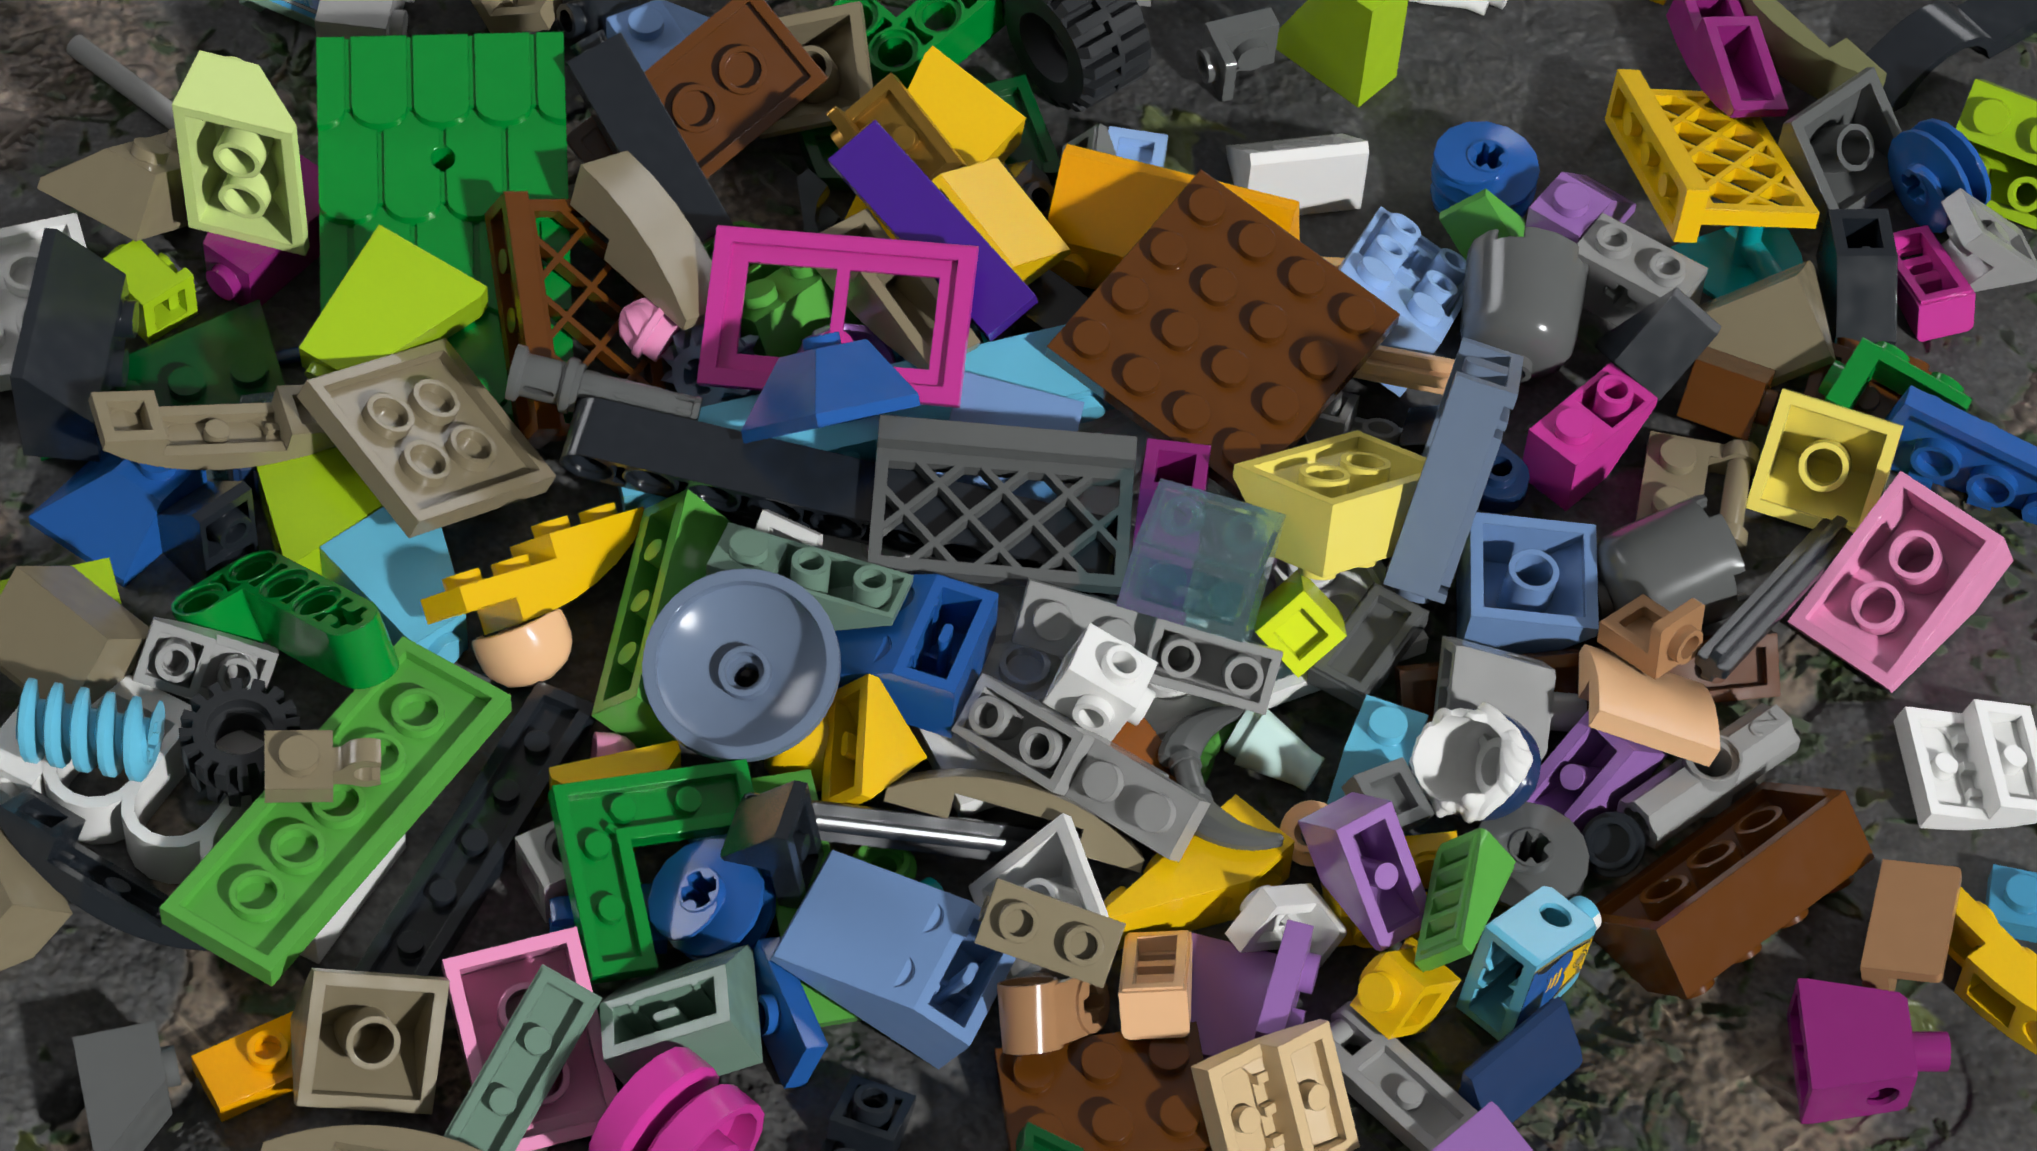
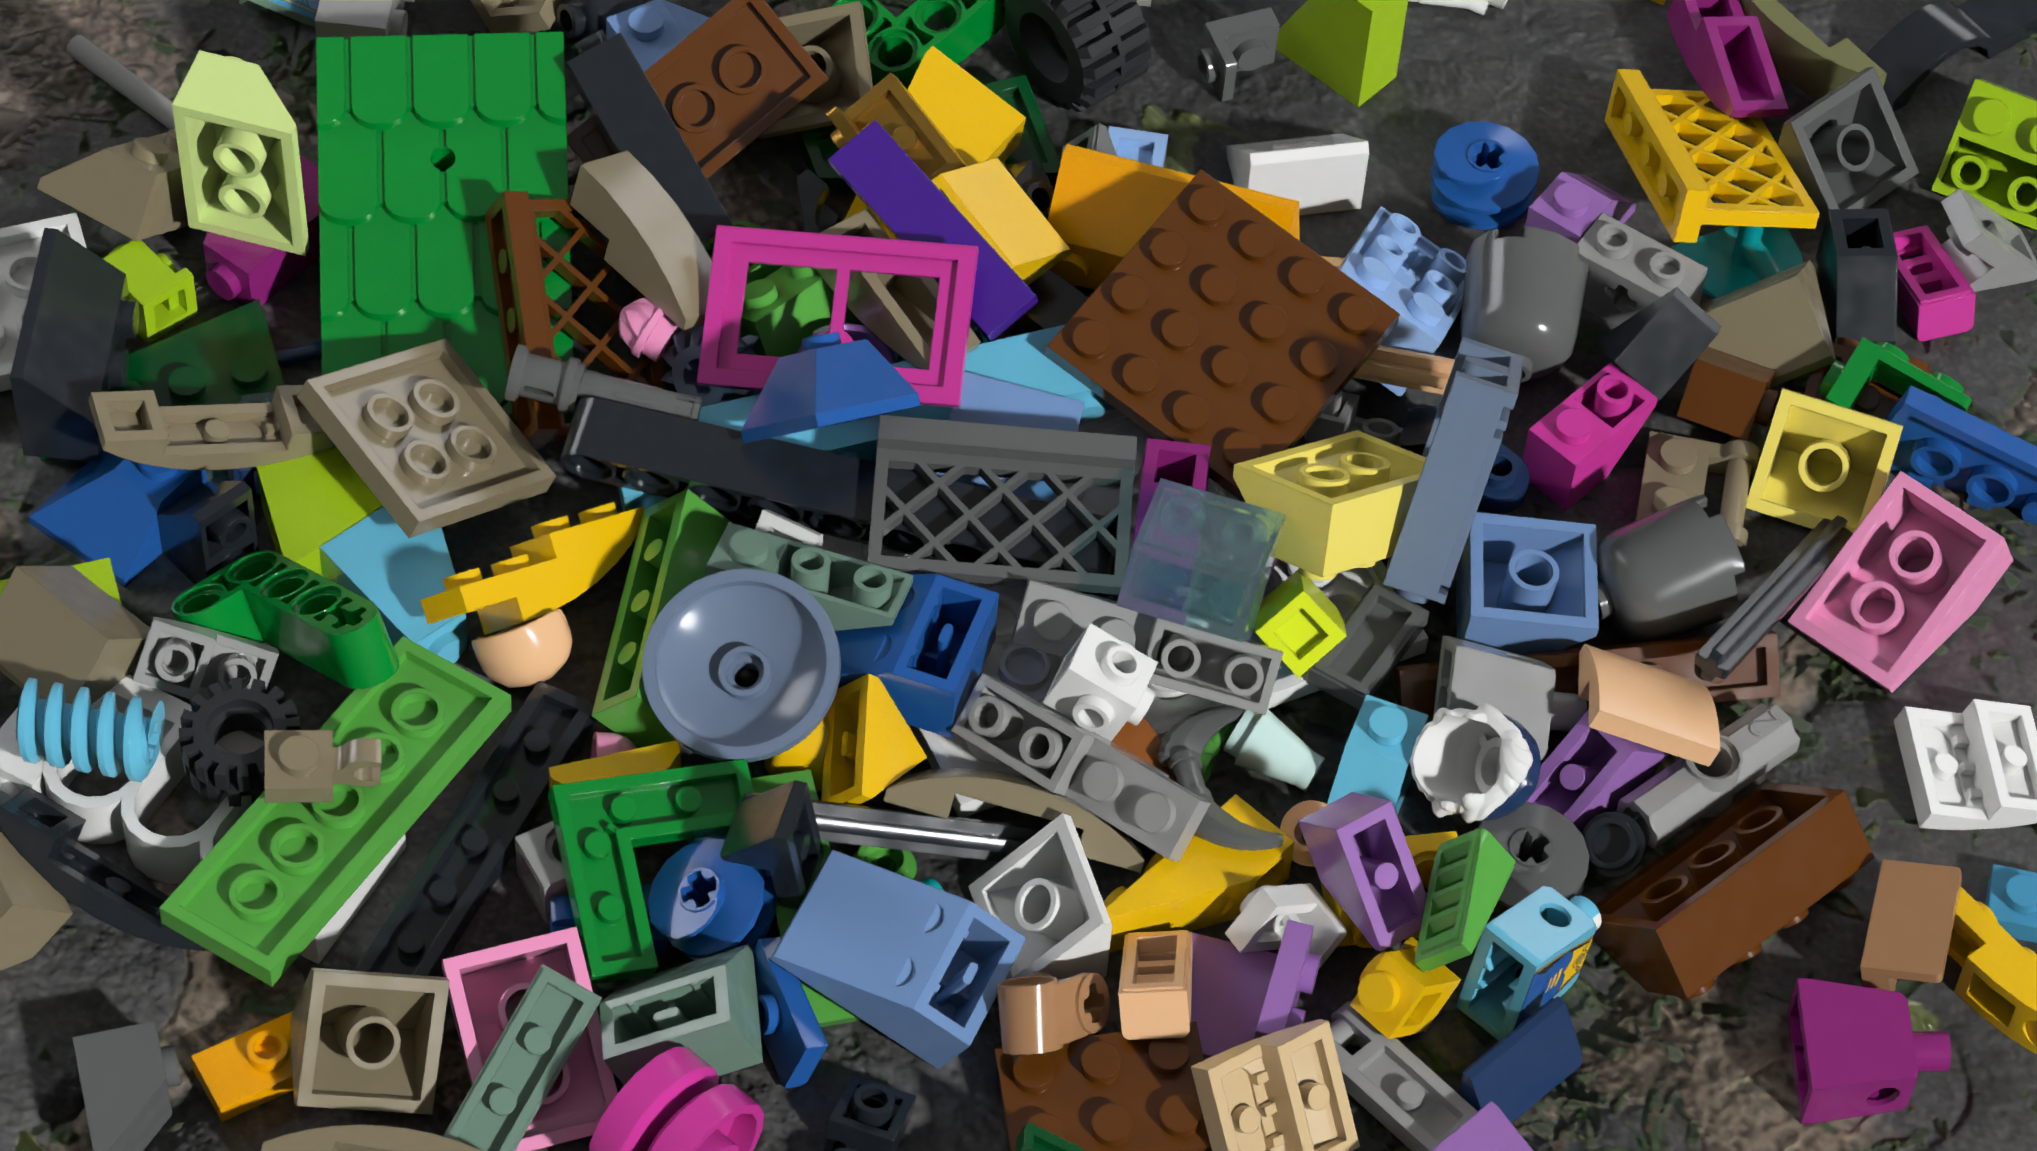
(390, 304): lime slope -> none
(1049, 932): dark tan hinge -> none
(1394, 783): dark grey plate -> none
(1477, 216): bright green slope -> none
(1652, 635): medium nougat bracket -> none
(1932, 165): blue piece -> none

